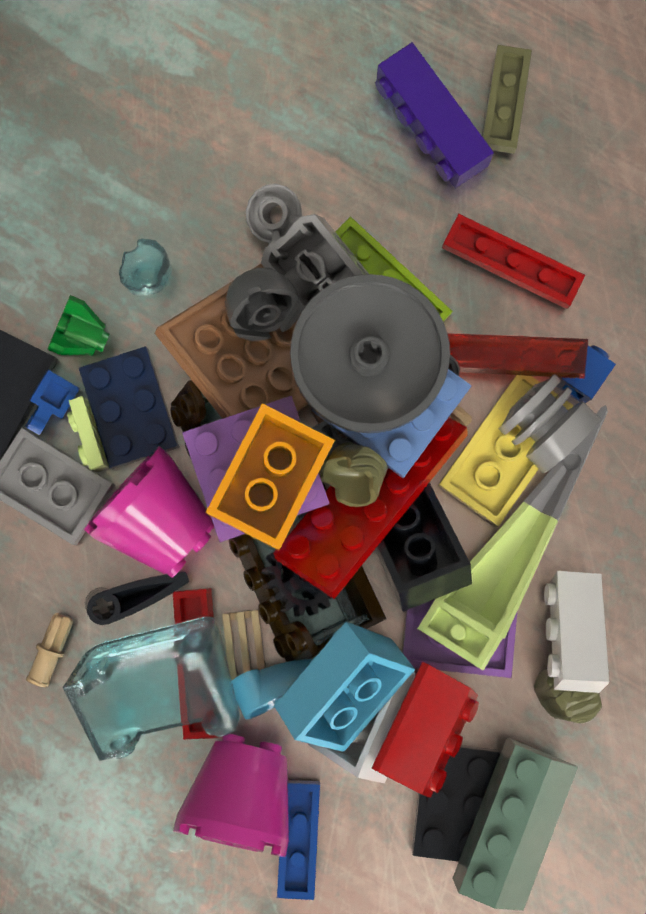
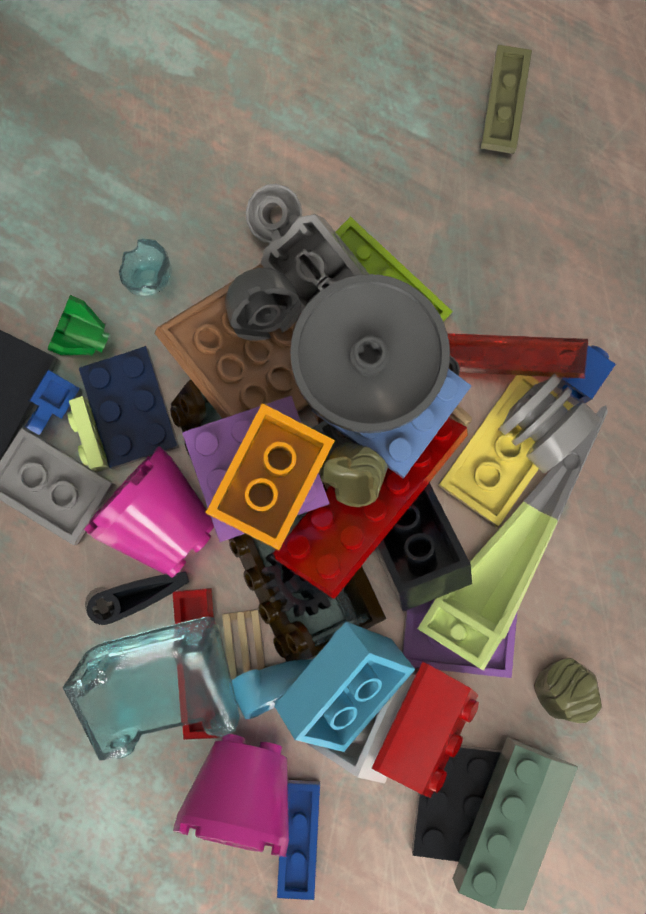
(50, 650): tan axle -> none
(433, 116): dark purple brick -> none
(513, 261): red plate -> none
(577, 632): white brick -> none

